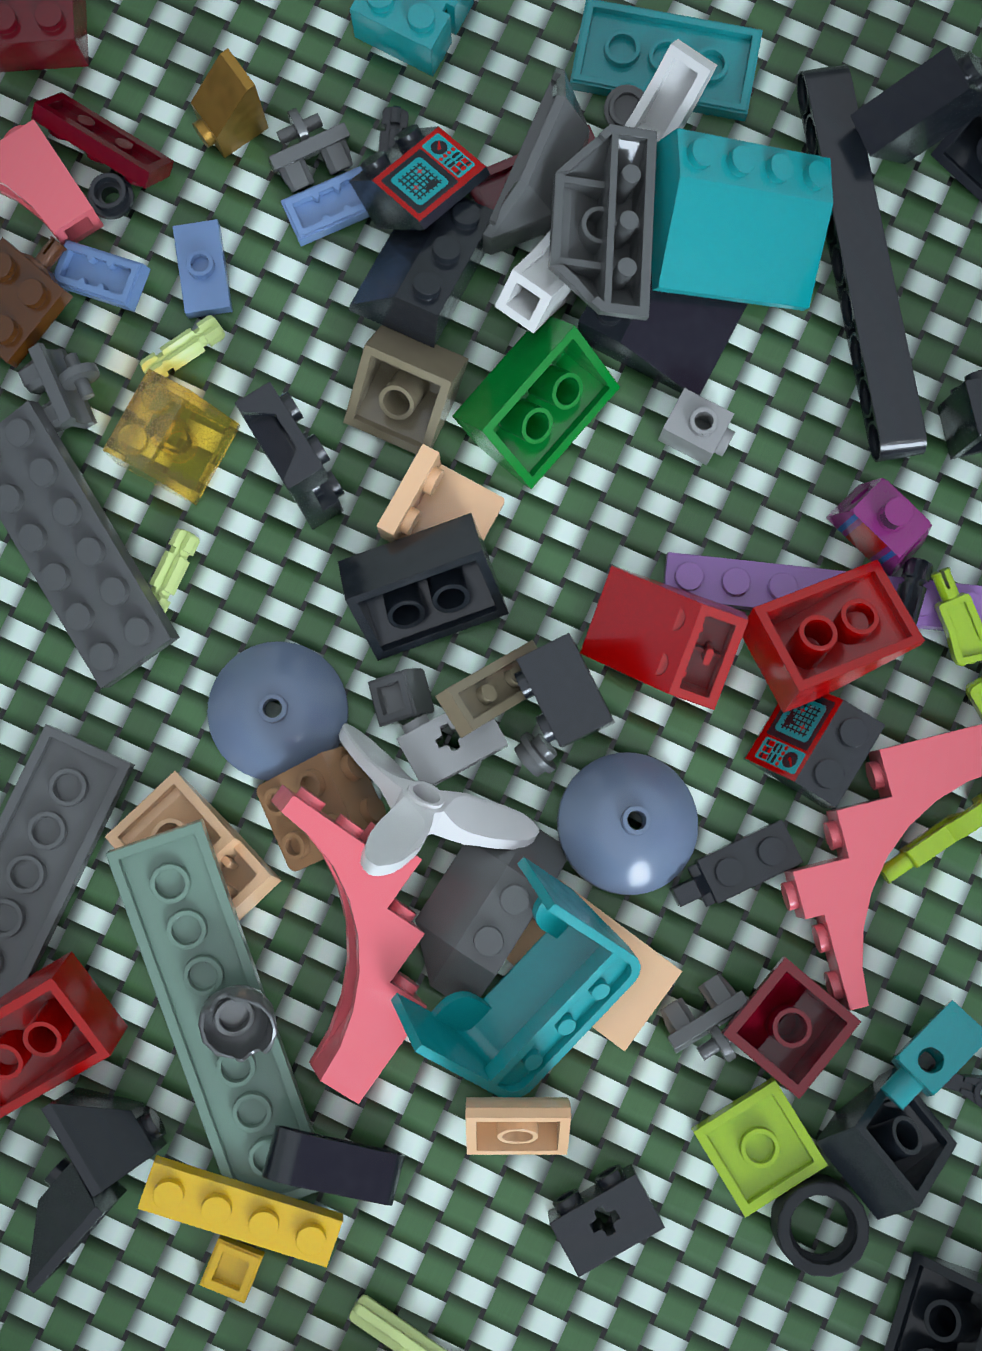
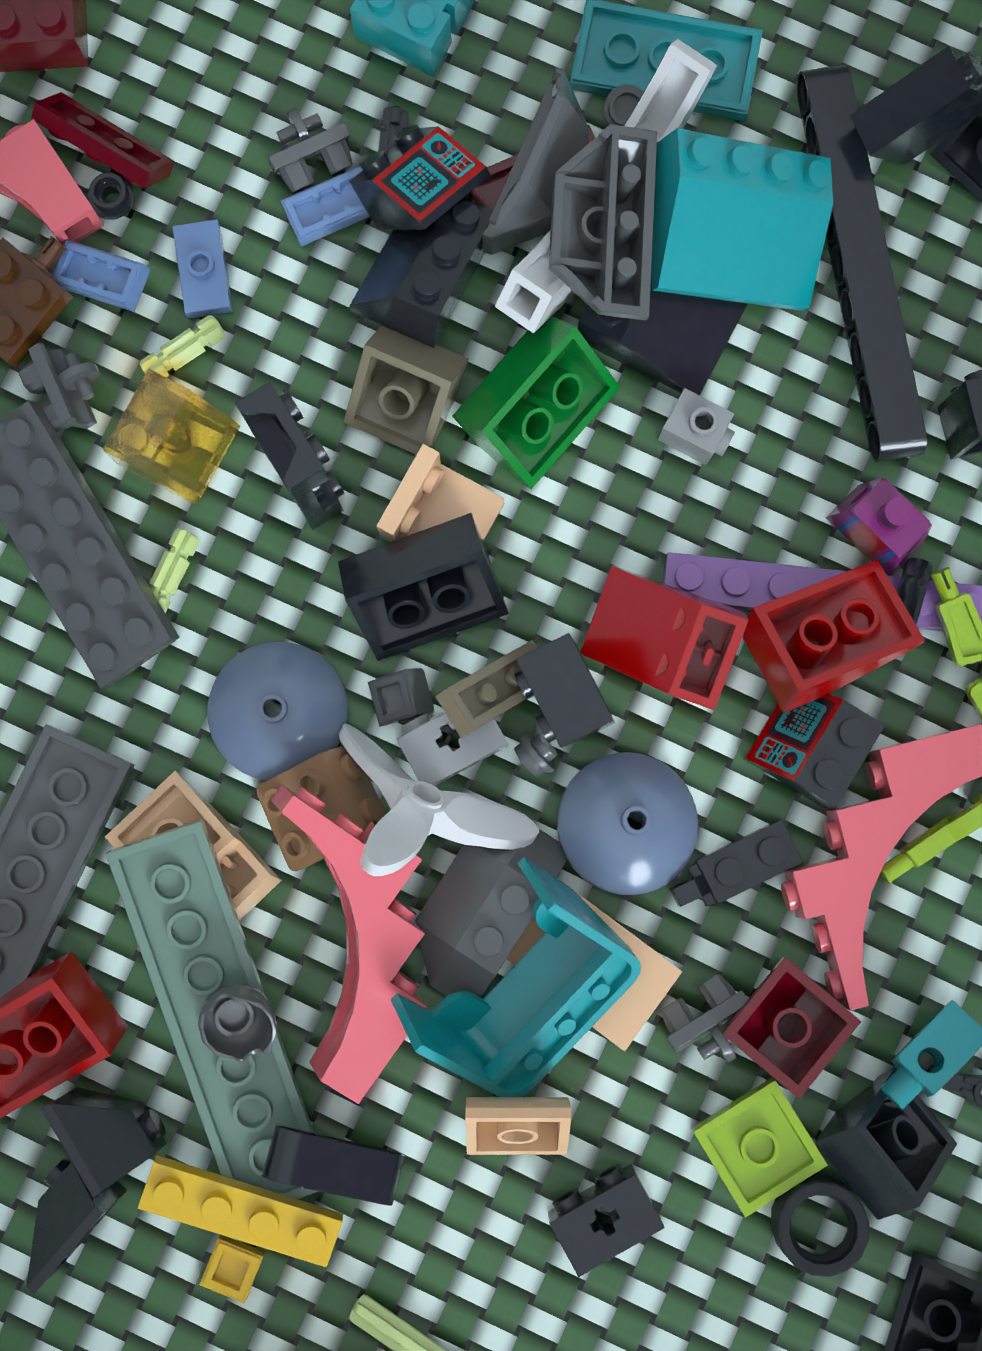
(228, 106): pearl gold slope -> none

